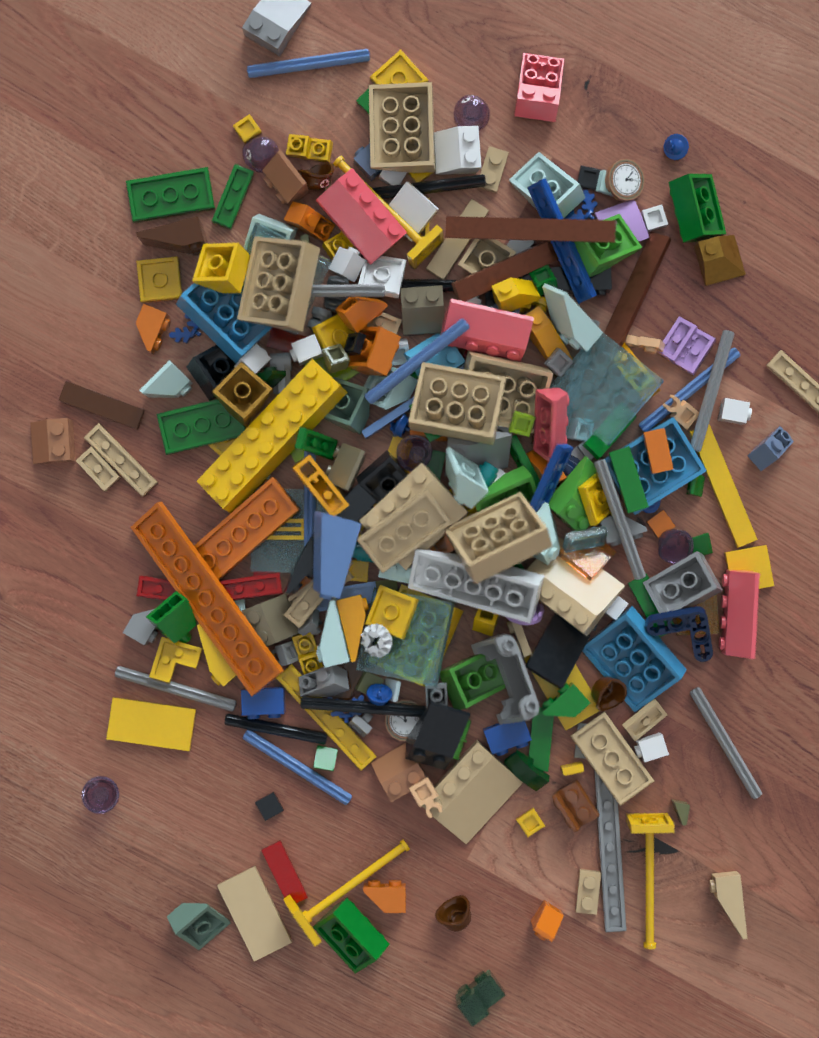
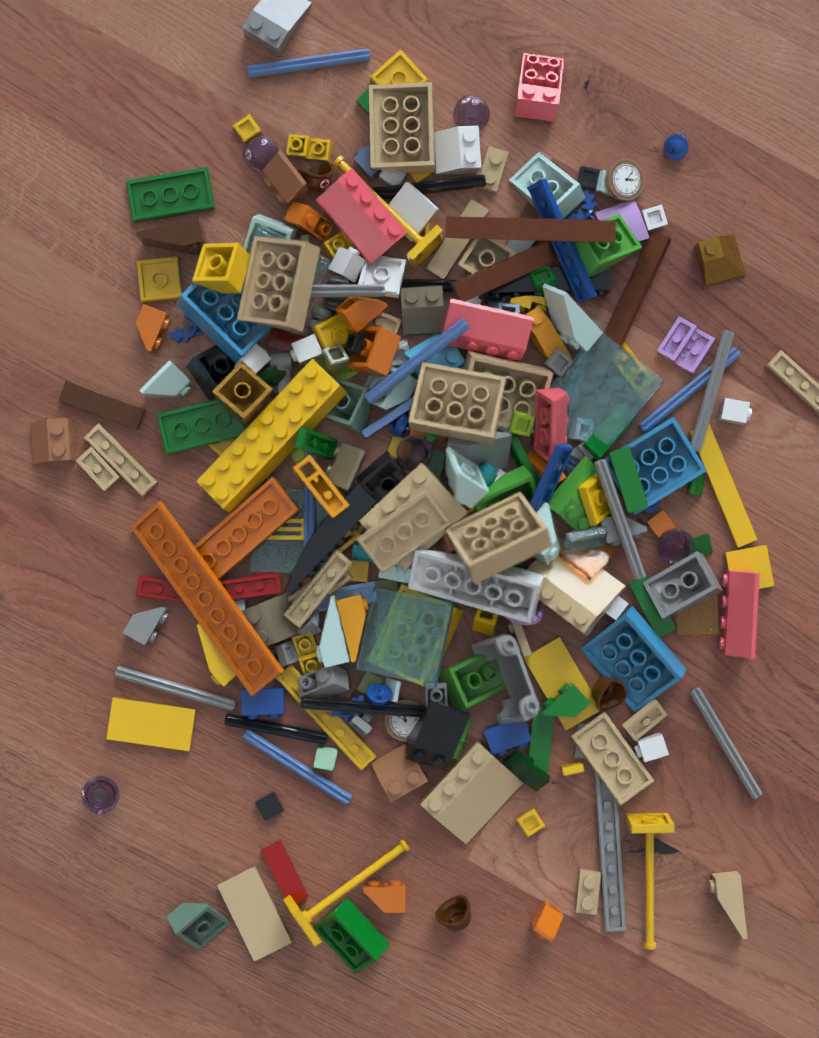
(171, 654): yellow plate -> none
(174, 618): green torso -> none
(233, 196): green tile -> none
(333, 552): medium blue slope -> none
(383, 645): white gear -> none
(392, 611): yellow tile -> none
(424, 794): light nougat plate -> none
(479, 996): clear green brick -> none
(514, 294): yellow slope -> none
(557, 651): black tile -> none
(574, 805): dark orange bracket -> none
(649, 345): light nougat plate -> none
(658, 450): orange tile -> none
(682, 412): light nougat plate -> none
(682, 810): olive slope -> none
(688, 623): dark blue beam -> none
(697, 207): green slope -> none
(770, 448): sand blue slope -> none

